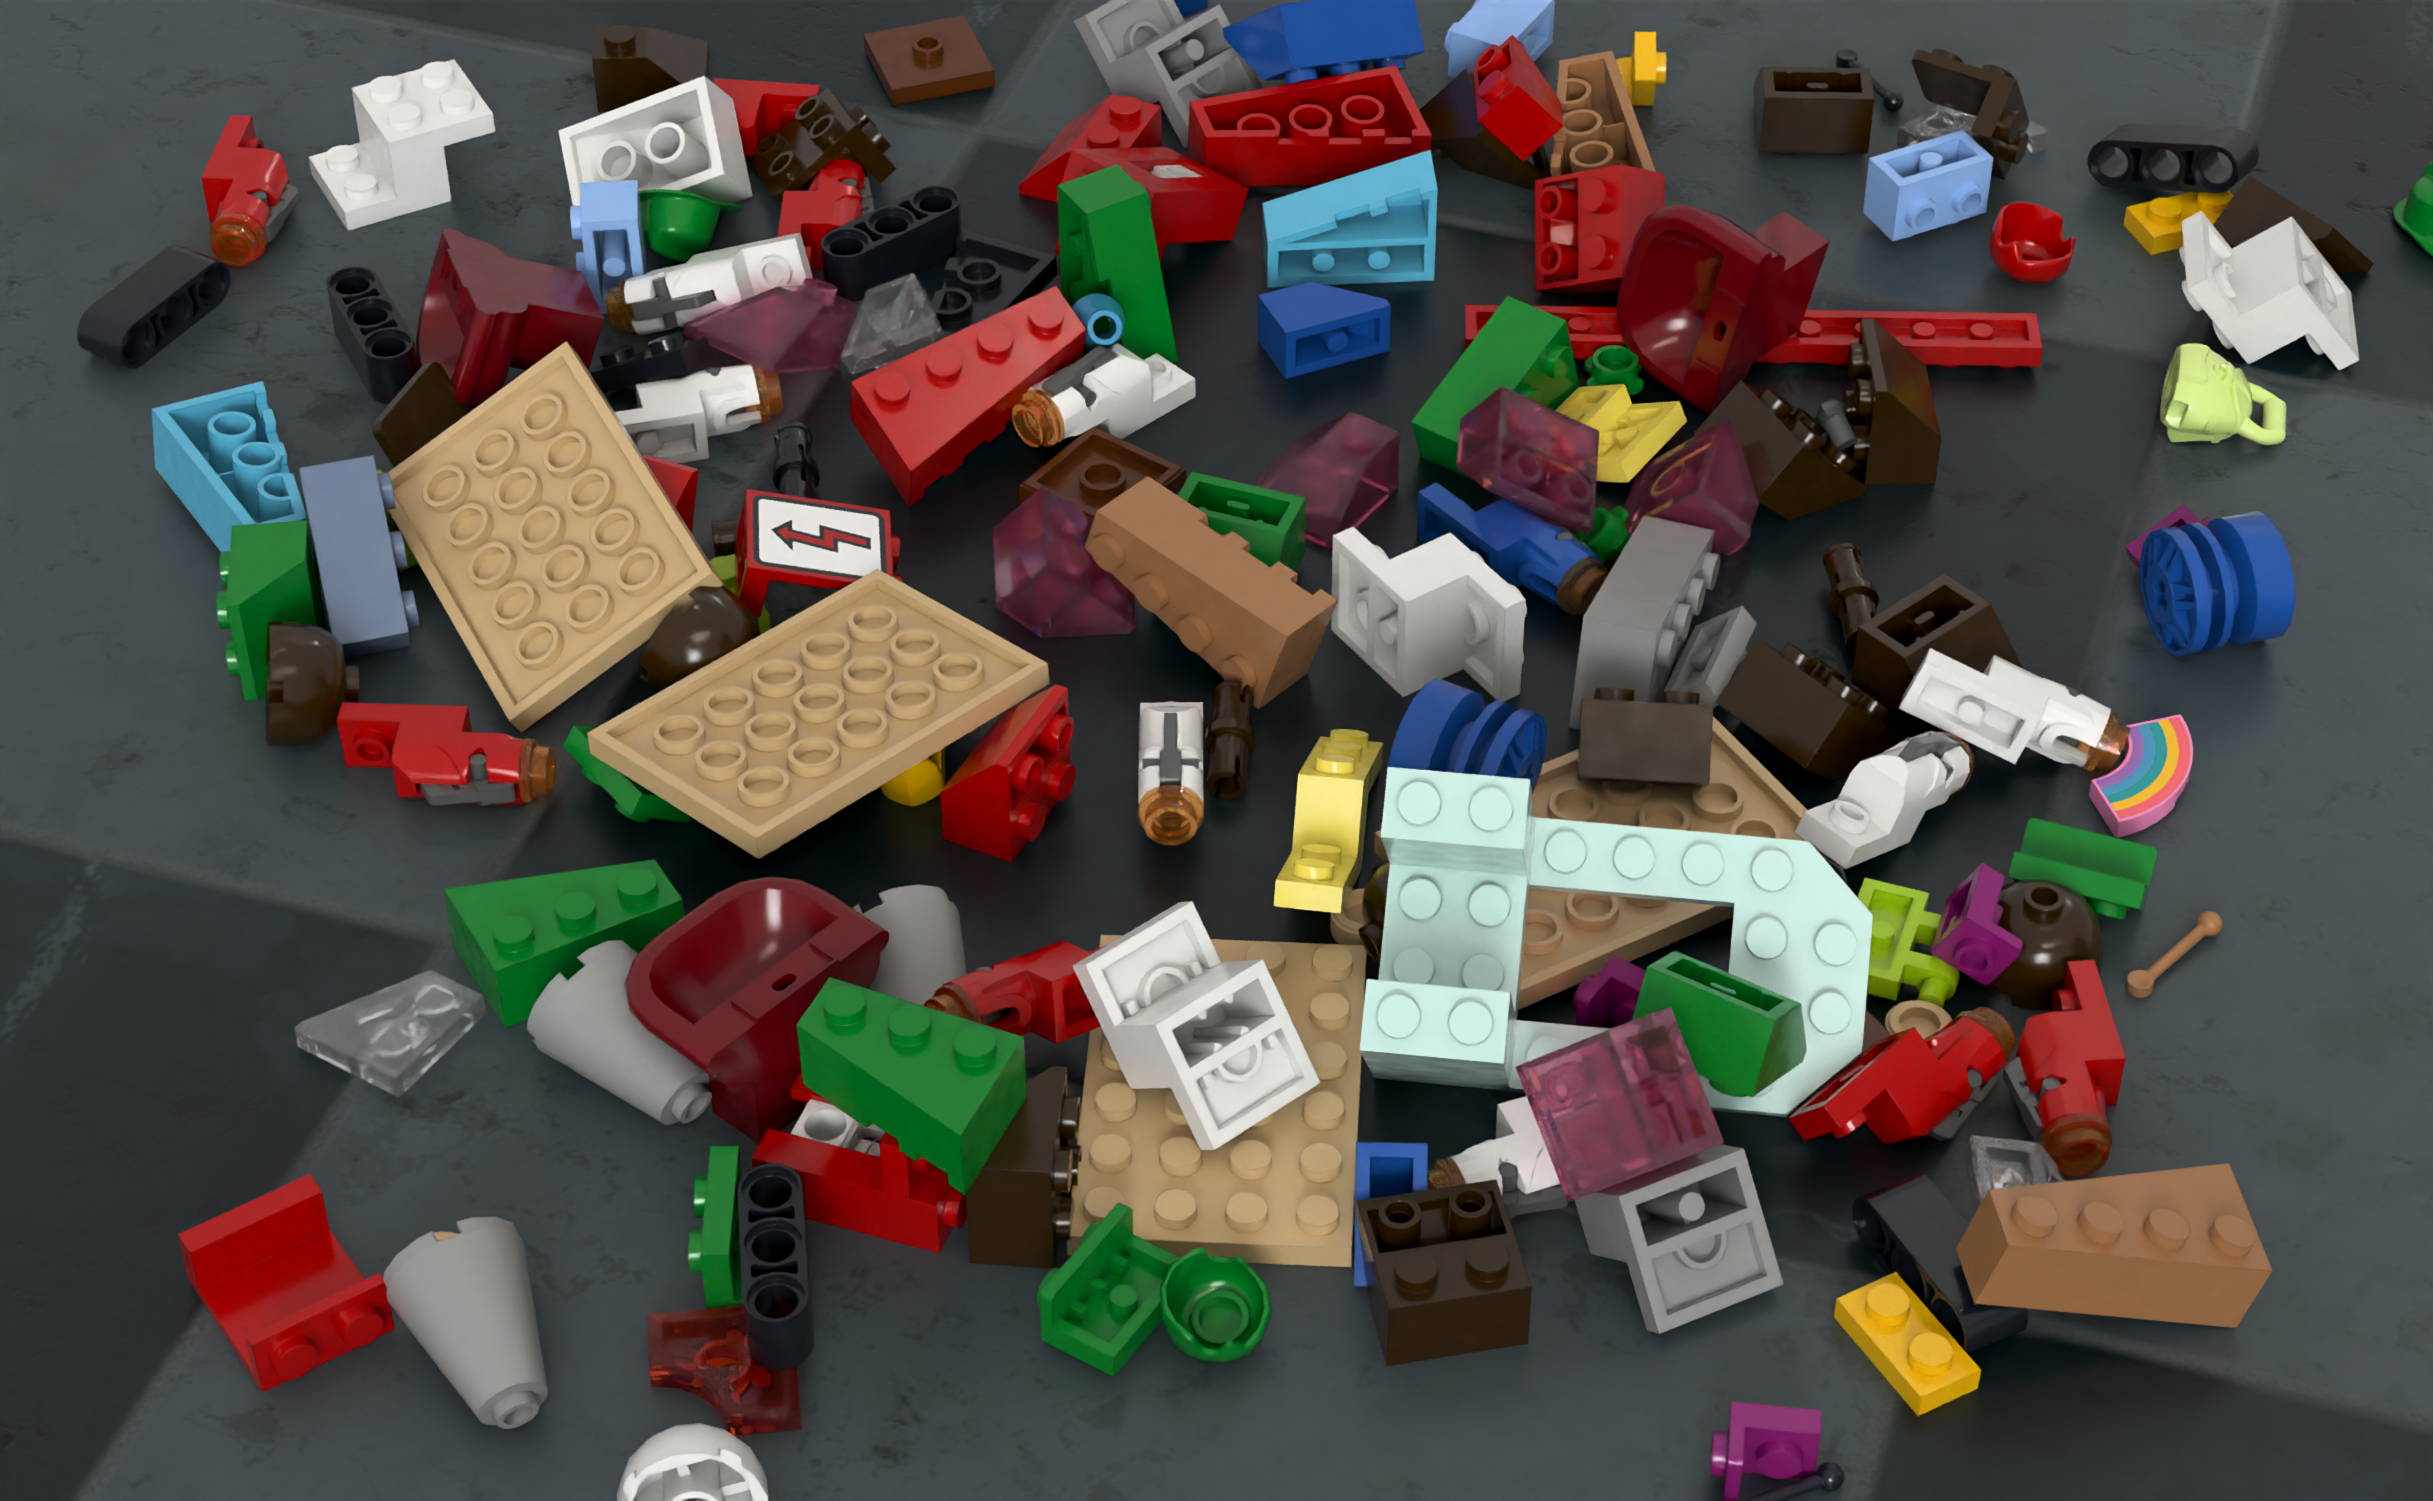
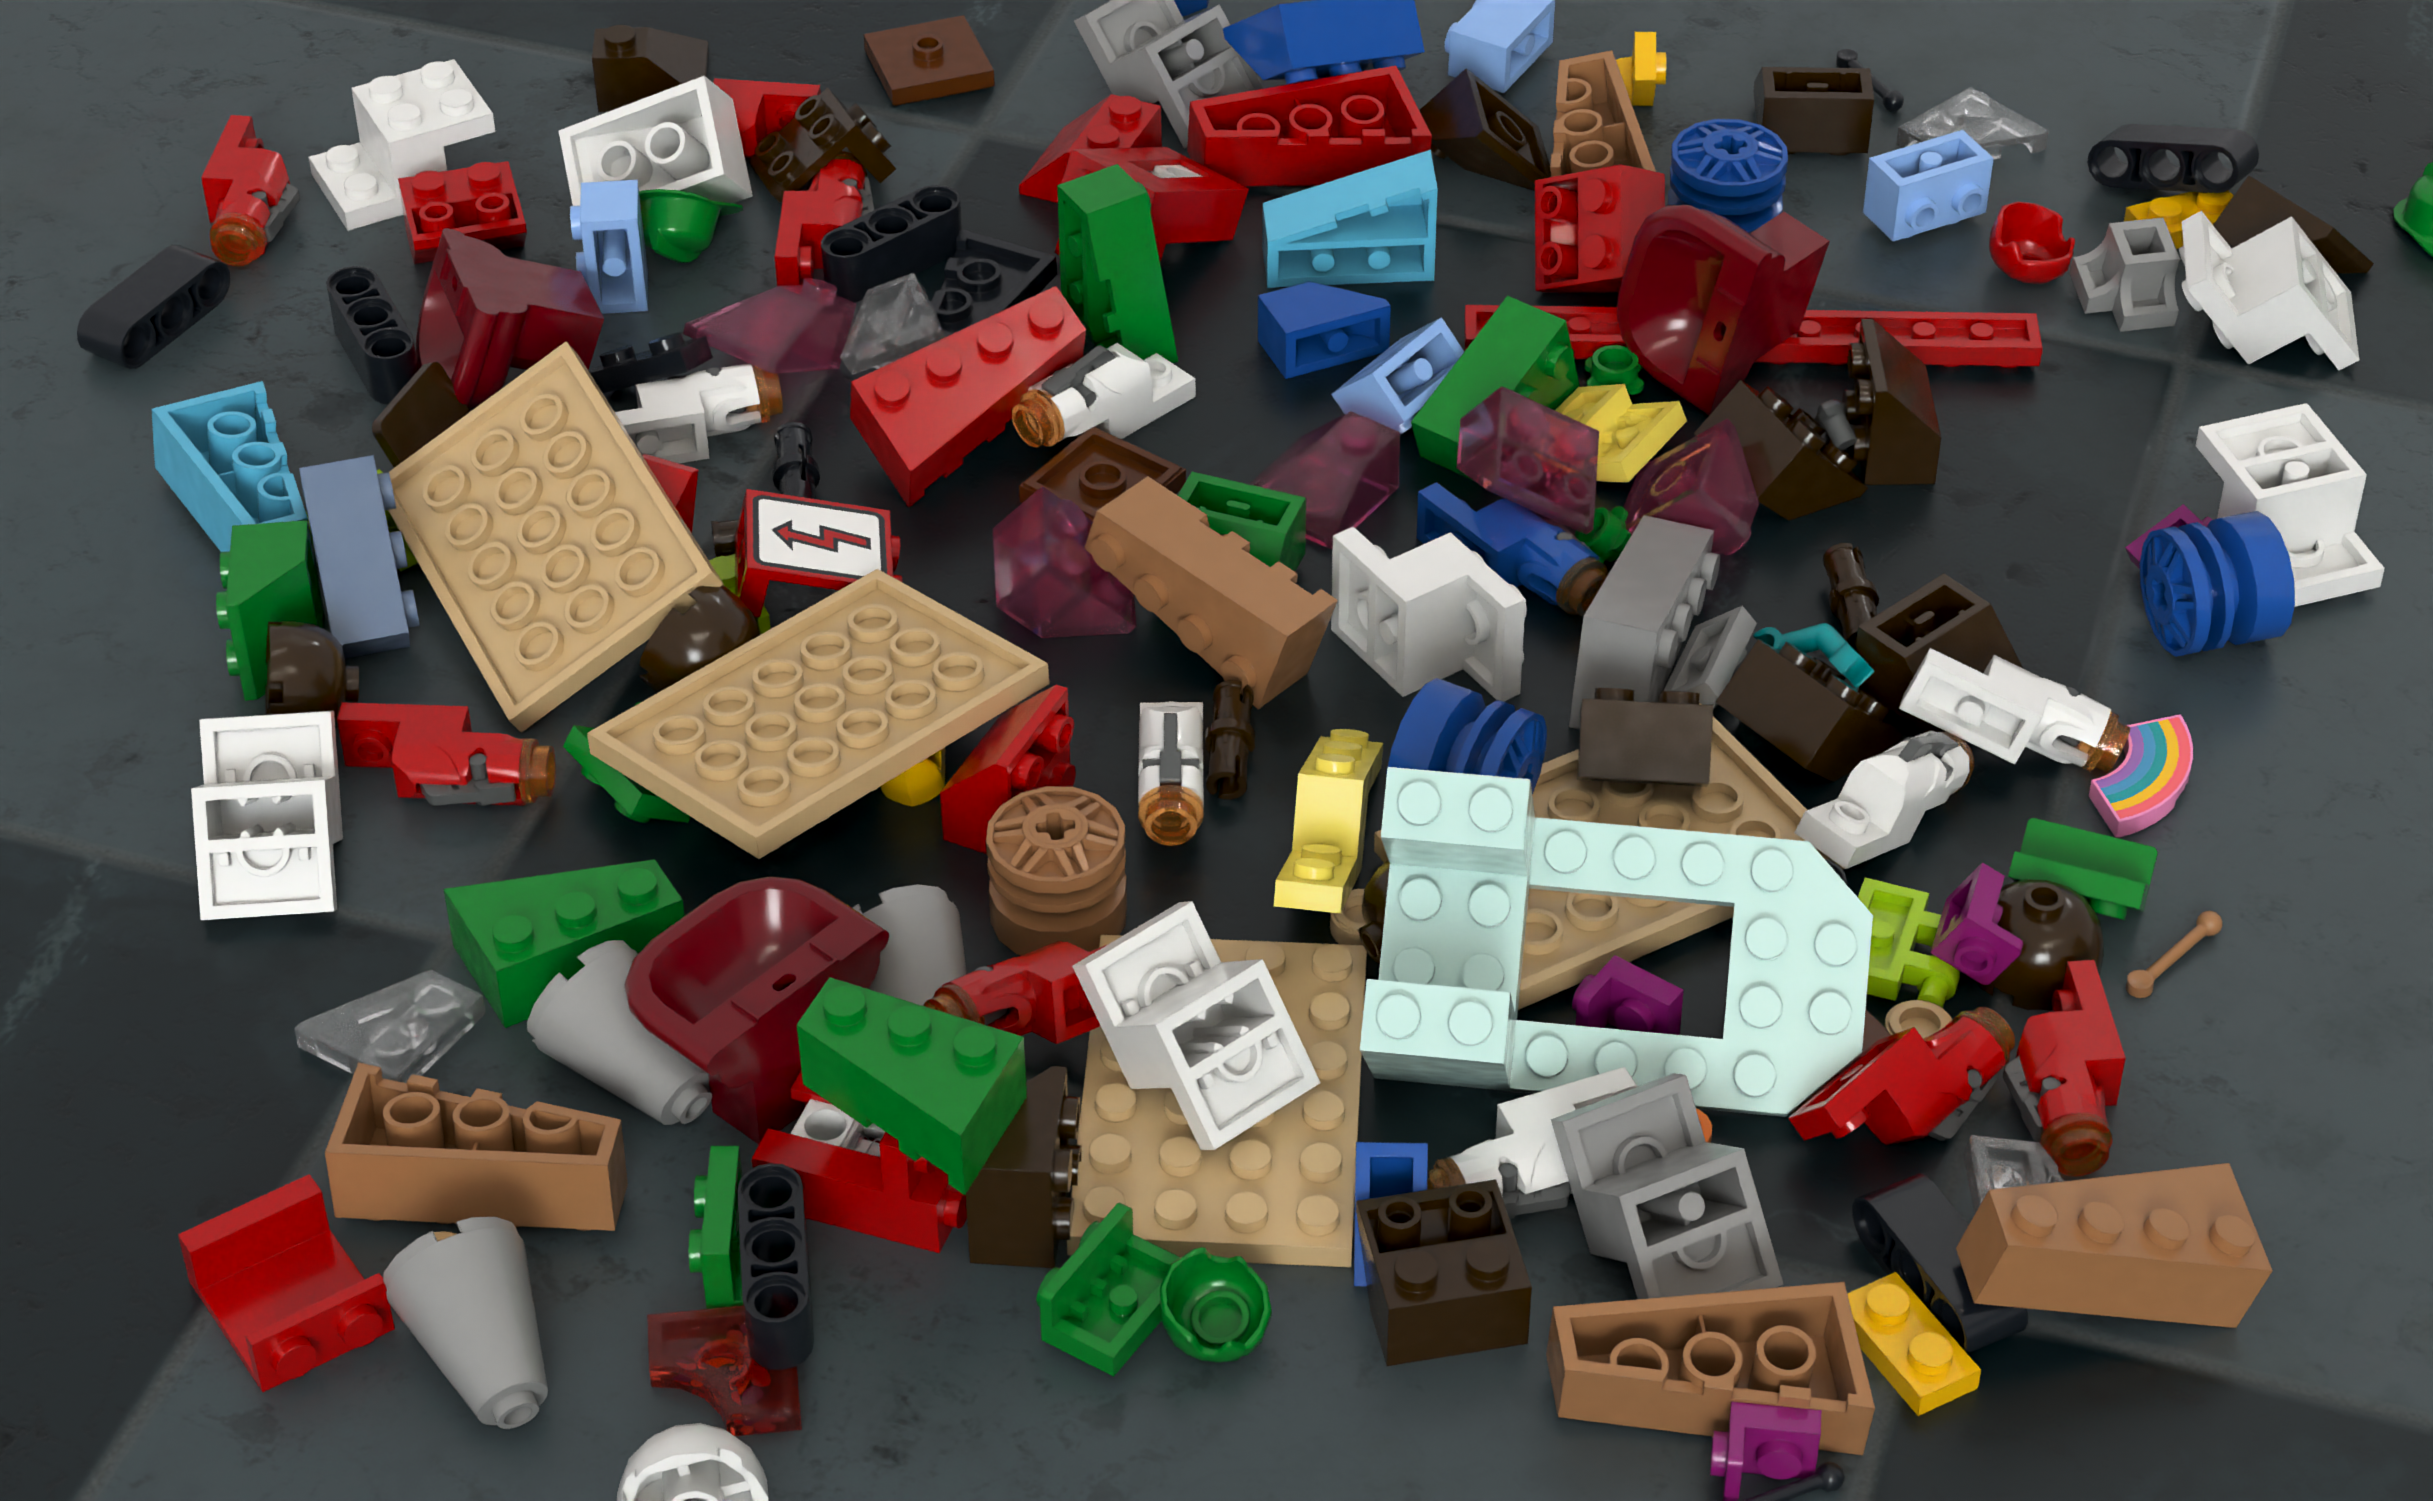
(267, 815): none -> white bracket
(457, 1157): none -> medium nougat wedge
(472, 200): none -> red slope
(705, 284): white plate -> none
(1056, 869): none -> medium nougat wheel
(1094, 306): dark azure cone -> none
(1401, 377): none -> light blue brick
(1515, 98): red slope -> none
(1619, 1104): clear pink slope -> none
(1690, 1356): none -> medium nougat wedge
(1730, 171): none -> blue wheel
(1732, 1028): green slope -> none
(1829, 641): none -> teal arm
(1984, 93): dark brown bracket -> none
(2130, 275): none -> light grey brick
(2213, 400): yellowish green piece -> none
(2306, 485): none -> white bracket

